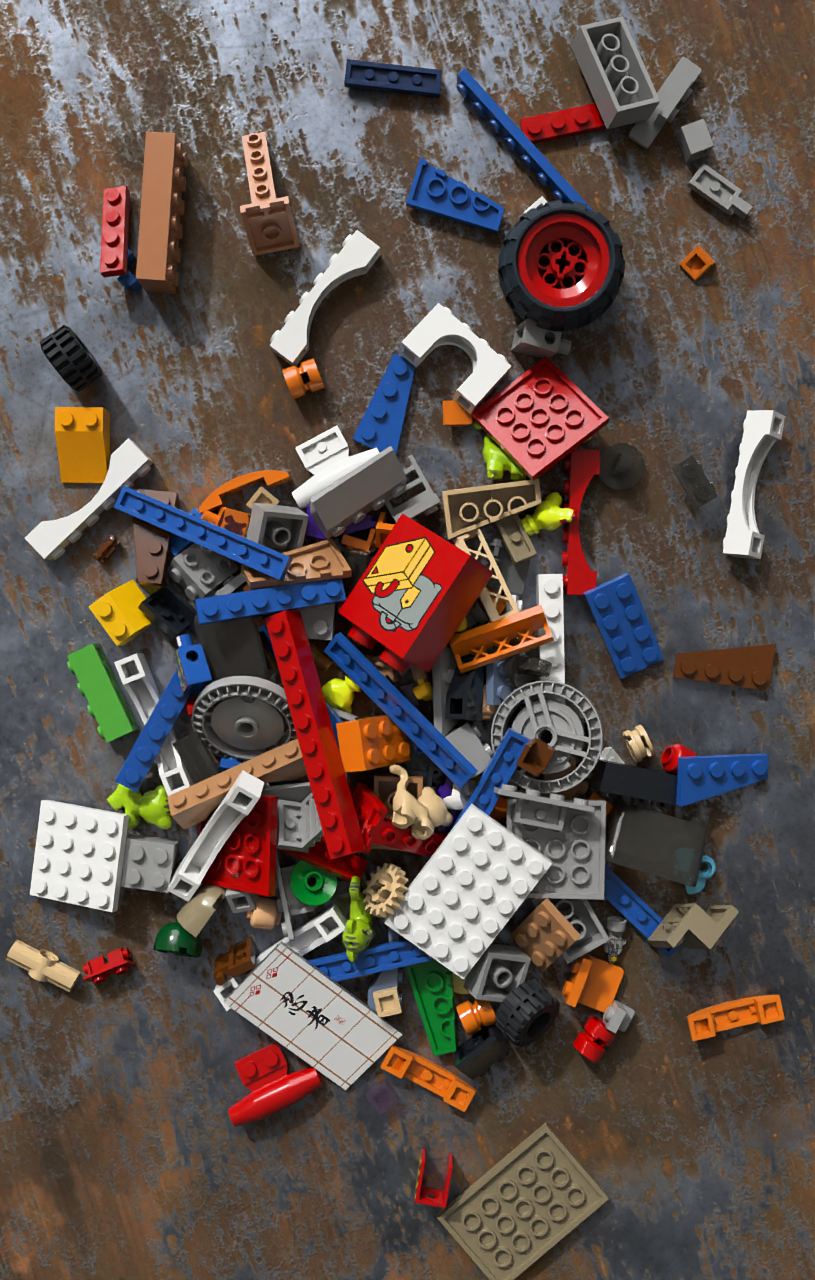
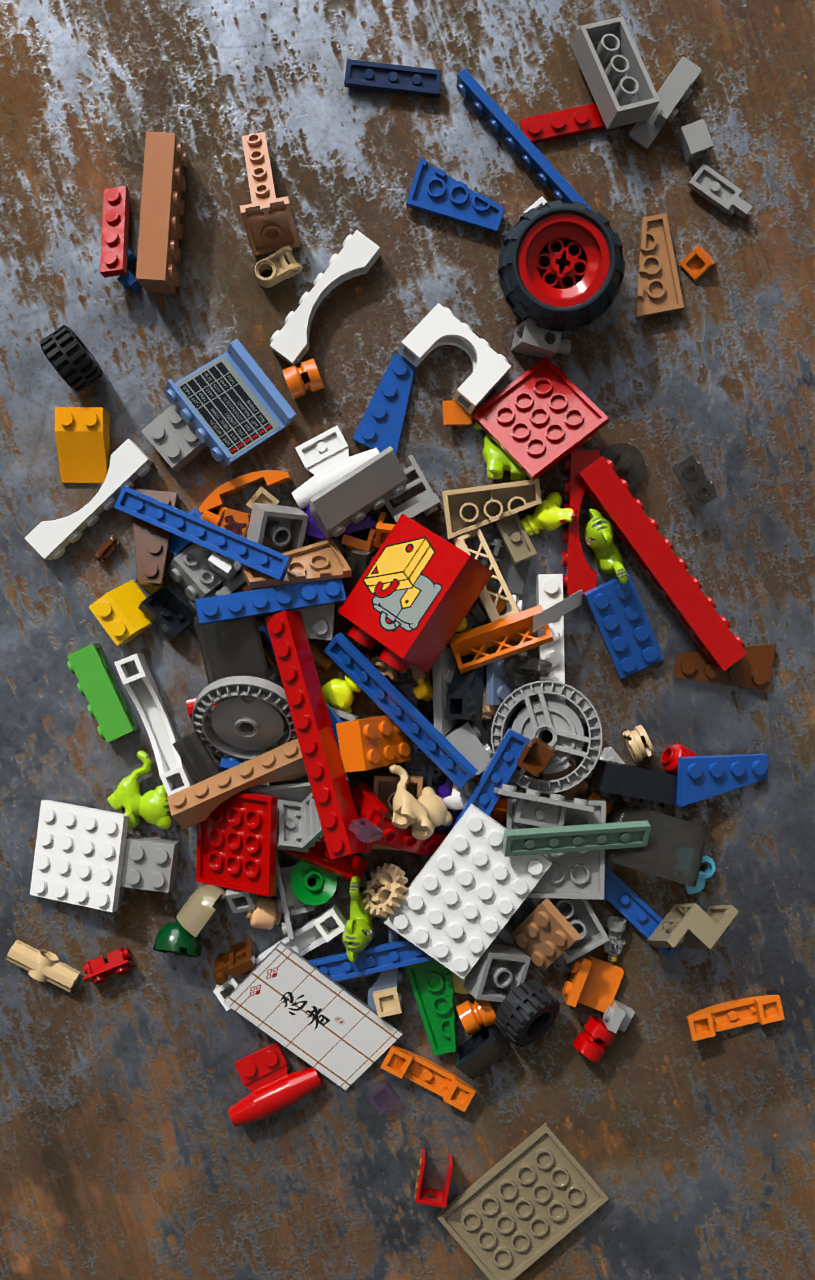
(153, 735): blue plate -> none
(174, 438): none -> light grey brick
(191, 675): blue torso -> none
(224, 566): none -> white bracket
(225, 819): white arch -> none
(230, 404): none -> panel
(279, 266): none -> tan piece
(365, 830): none -> clear purple plate
(557, 610): none -> white sticker
(575, 838): none -> sand green plate
(600, 539): none -> lime animal
(657, 270): none -> medium nougat wing
(661, 564): none -> red brick
(760, 433): white arch -> none

